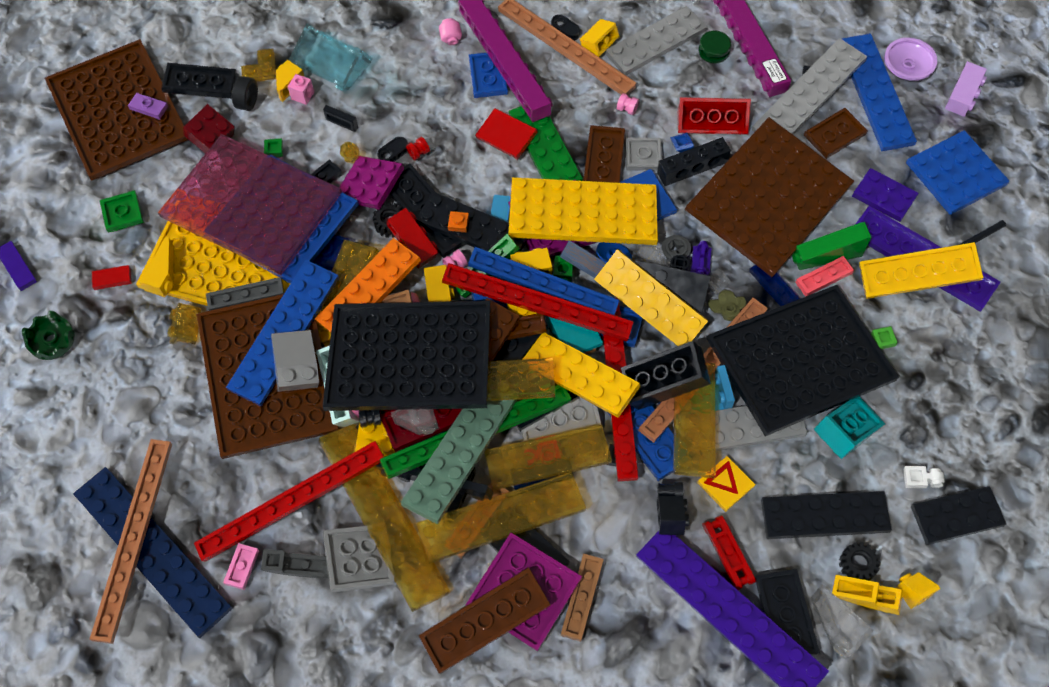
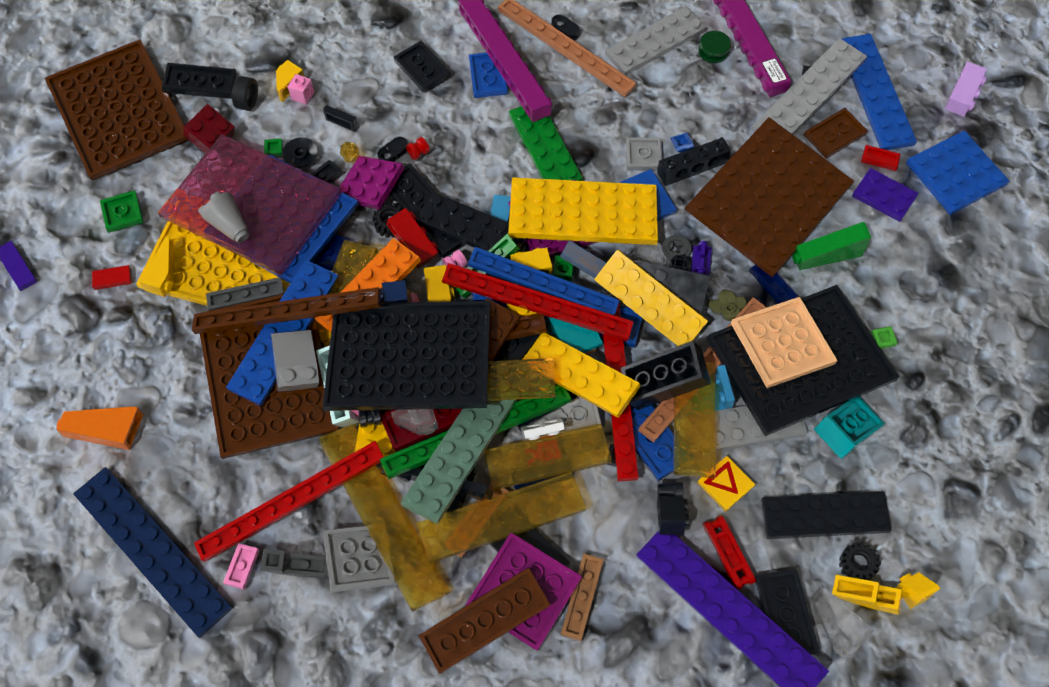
(41, 328): dark green plate -> none
(102, 426): none -> orange slope
(131, 542): nougat plate -> none
(148, 106): medium lavender plate -> none
(184, 324): clear yellow bracket -> none
(225, 216): none -> light grey cone
(264, 69): clear yellow plate -> none
(287, 310): none -> reddish brown plate
(297, 147): none -> black dish
(329, 58): clear light blue windscreen -> none
(394, 292): none -> dark blue brick
(422, 66): none -> black plate
(450, 31): bright pink head -> none
(458, 221): orange plate -> none
(506, 133): red tile -> none
(549, 427): none -> white plate
(600, 37): yellow brick -> none
(604, 154): reddish brown plate -> none
(606, 250): blue dish -> none
(627, 104): bright pink wheel -> none
(713, 115): red slope -> none
(783, 342): none -> light nougat plate
(824, 276): coral plate -> none
(880, 157): none -> red tile
(895, 239): dark purple plate -> none
(910, 59): lavender dish -> none
(918, 477): white plate -> none
(920, 270): yellow plate -> none
(958, 515): black plate -> none
(985, 233): black bar -> none

